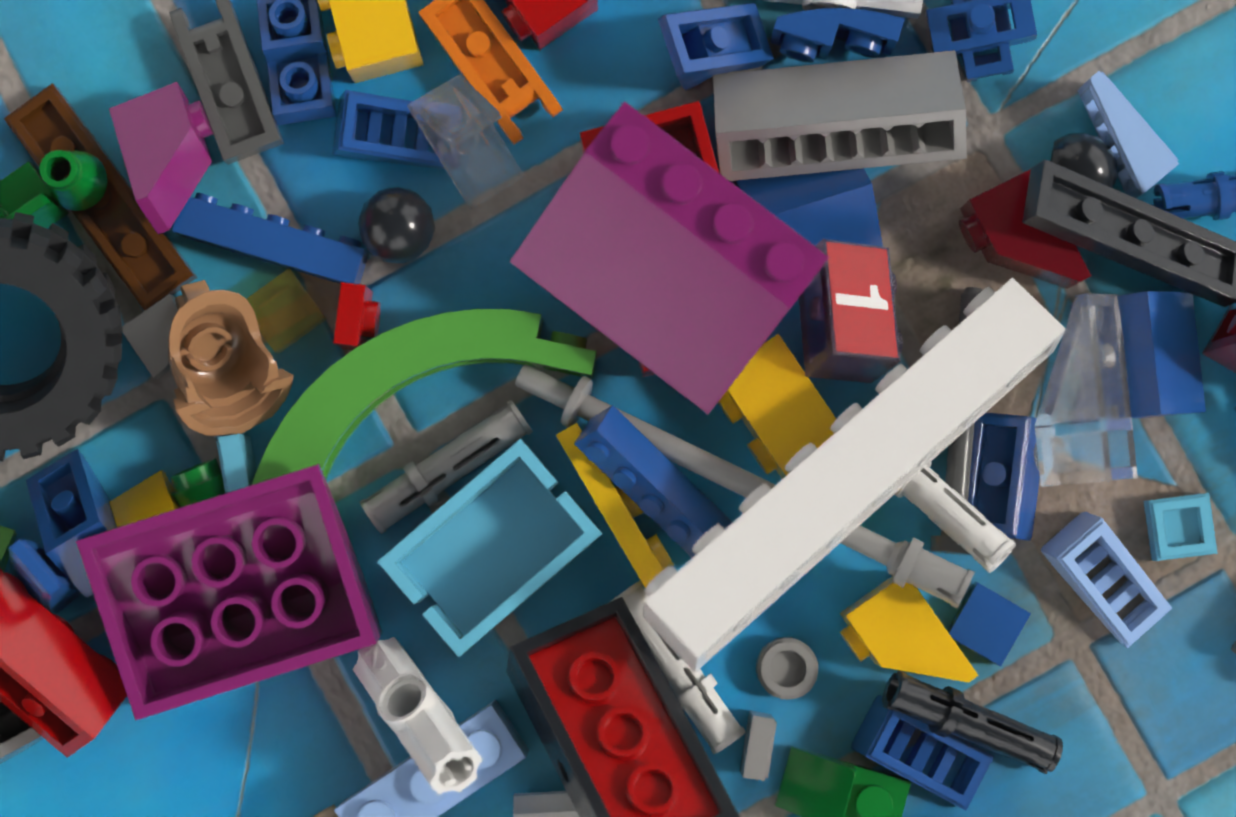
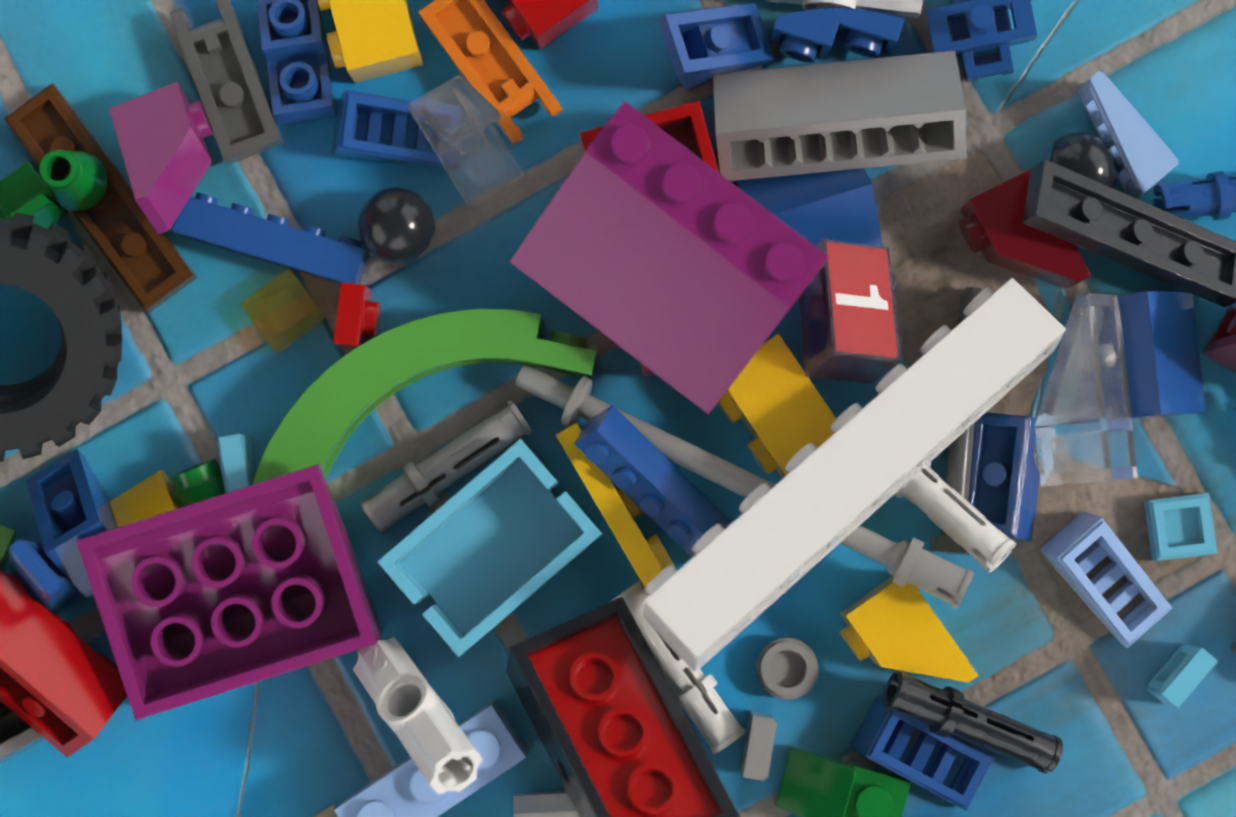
(150, 333): light grey tile -> none
(221, 364): medium nougat helmet -> none
(988, 623): blue tile -> none
(1181, 675): none -> medium azure tile

